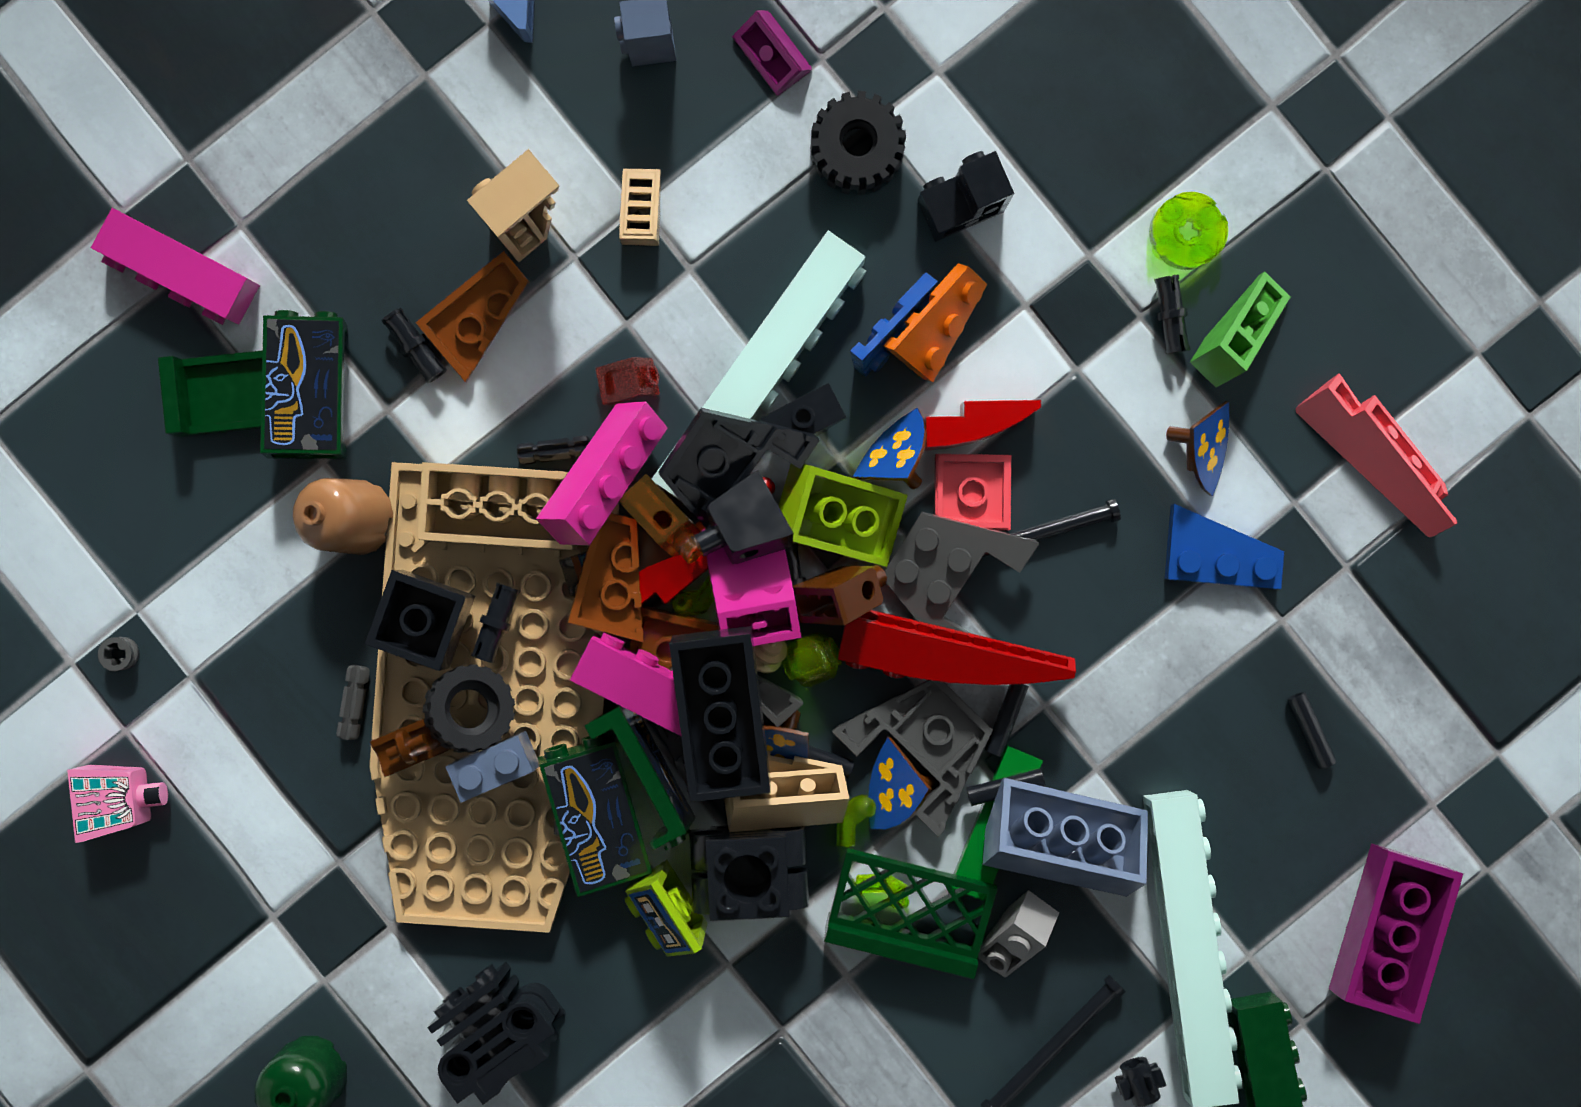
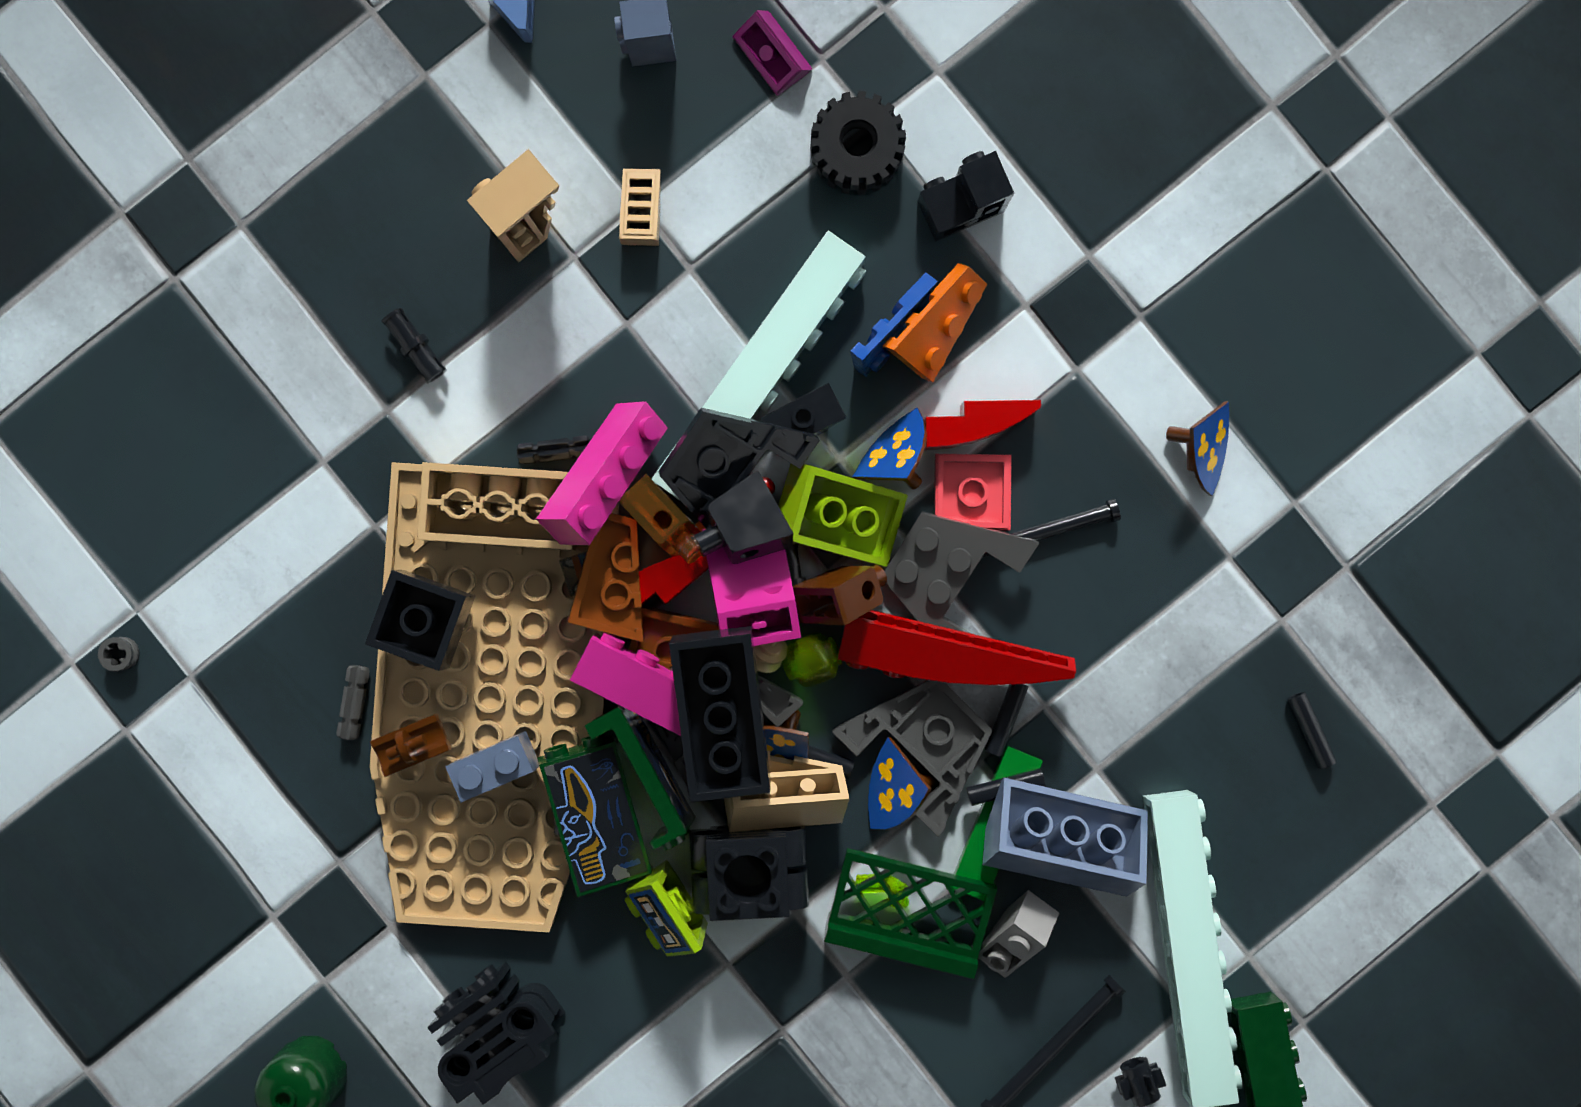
(111, 799): torso -> none
(174, 266): dark pink brick -> none
(211, 393): dark green panel -> none
(303, 386): panel -> none
(342, 515): medium nougat cylinder -> none
(474, 313): dark orange wing -> none
(495, 623): black pin -> none
(498, 700): black tyre -> none
(627, 380): clear red bracket -> none
(695, 601): clear neon green arm -> none
(857, 810): clear neon green arm -> none
(1172, 314): black pin -> none
(1205, 218): clear neon green plate -> none
(1217, 554): blue wing -> none
(1240, 332): bright green slope -> none
(1380, 452): coral wedge -> none
(1395, 933): magenta brick -> none

